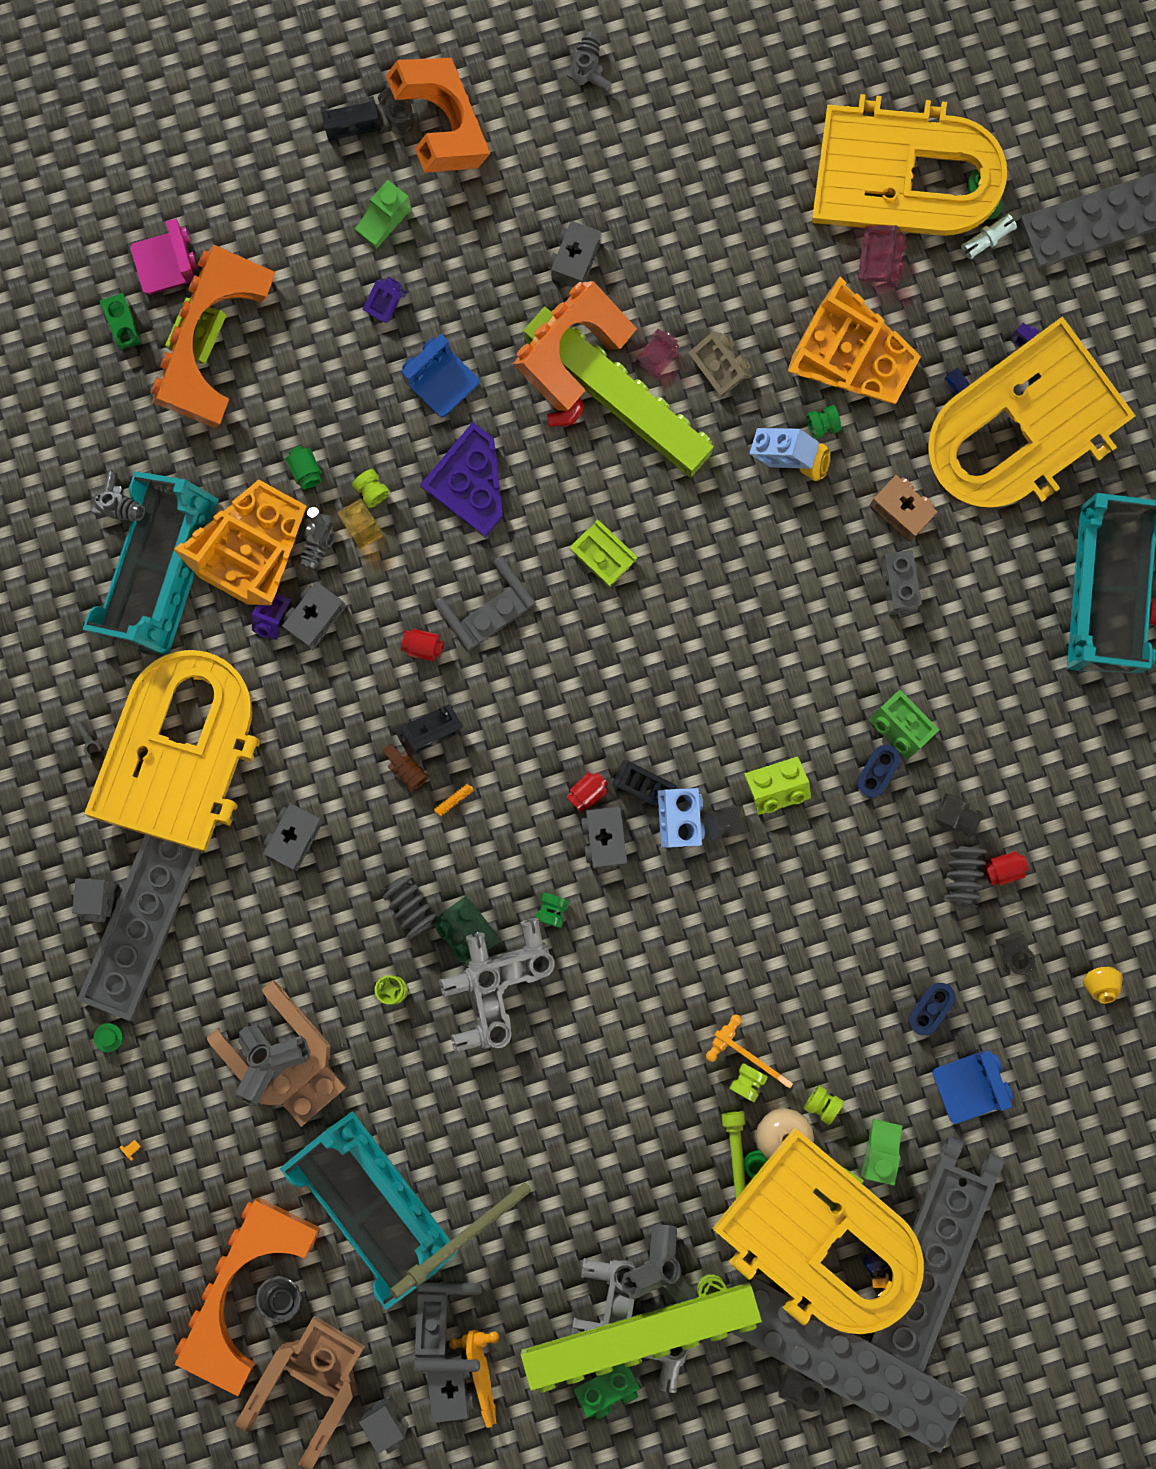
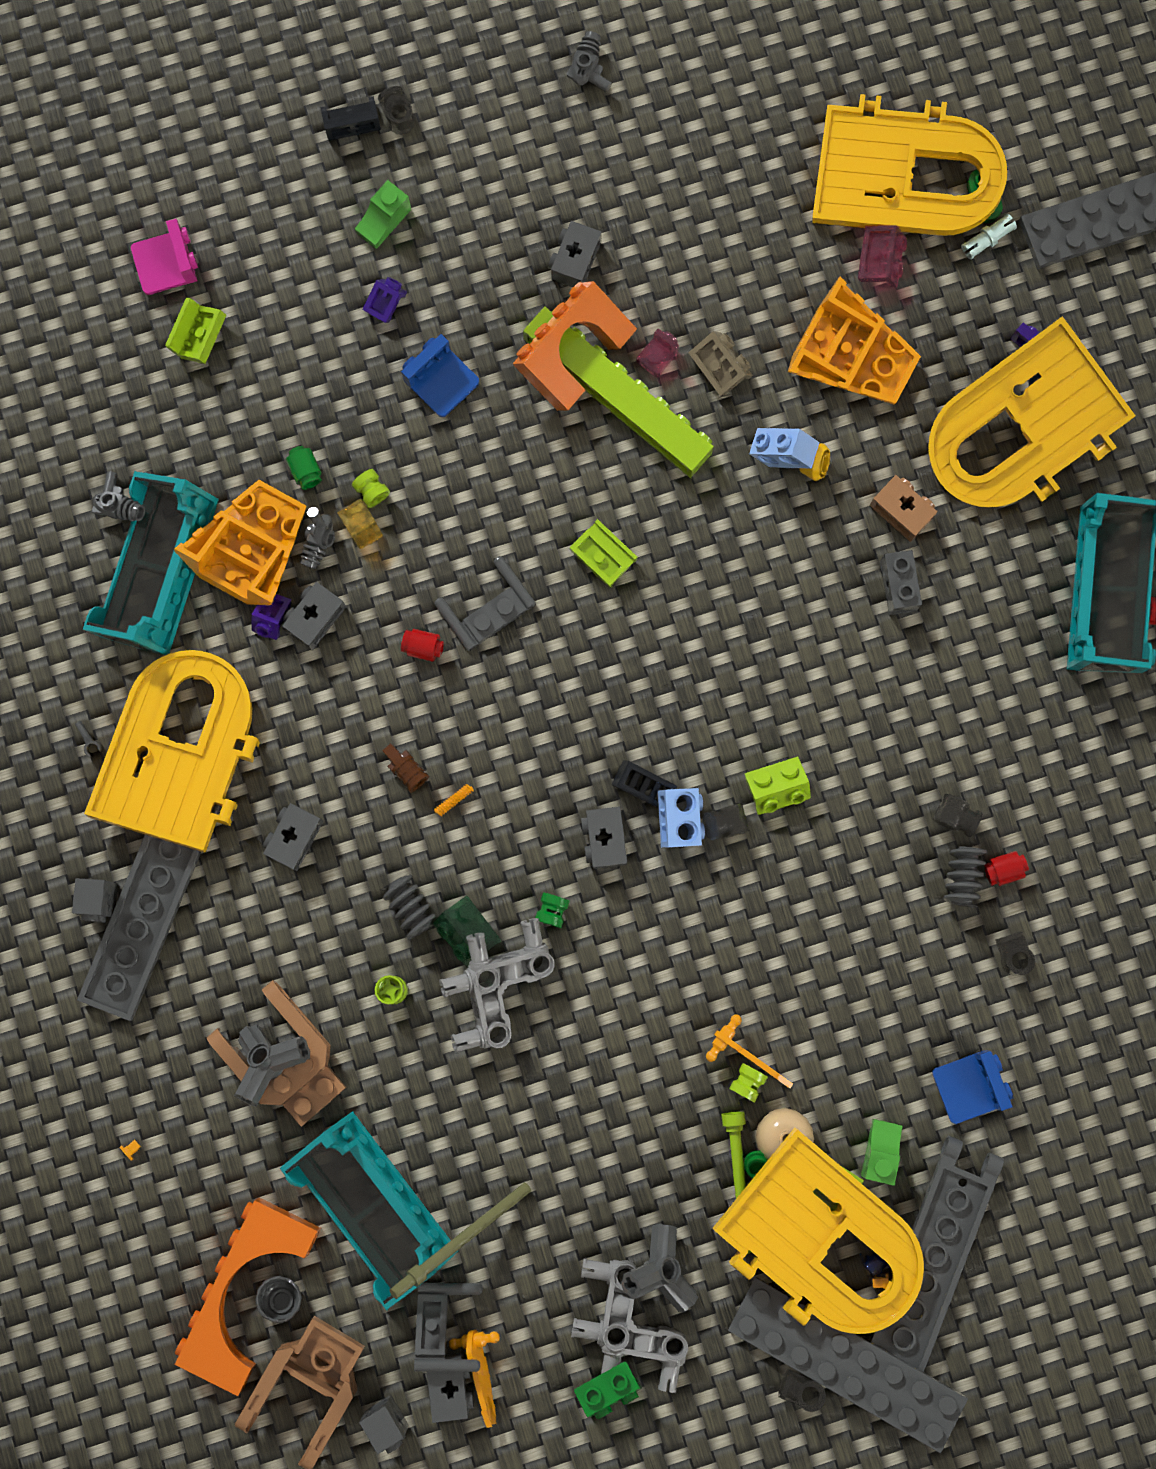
(108, 1037): green plate -> none
(121, 321): green leg -> none
(181, 384): orange arch -> none
(429, 730): black hinge -> none
(440, 83): orange arch -> none
(469, 481): dark purple plate -> none
(566, 417): red arm -> none
(587, 791): red brick -> none
(640, 1337): lime brick -> none
(709, 1284): lime wheel -> none
(817, 1102): lime wheel -> none
(820, 422): green wheel -> none
(878, 772): dark blue plate -> none
(903, 724): bright green bracket -> none
(934, 1011): dark blue plate -> none
(957, 380): clear blue pin -> none
(1103, 984): yellow cone -> none

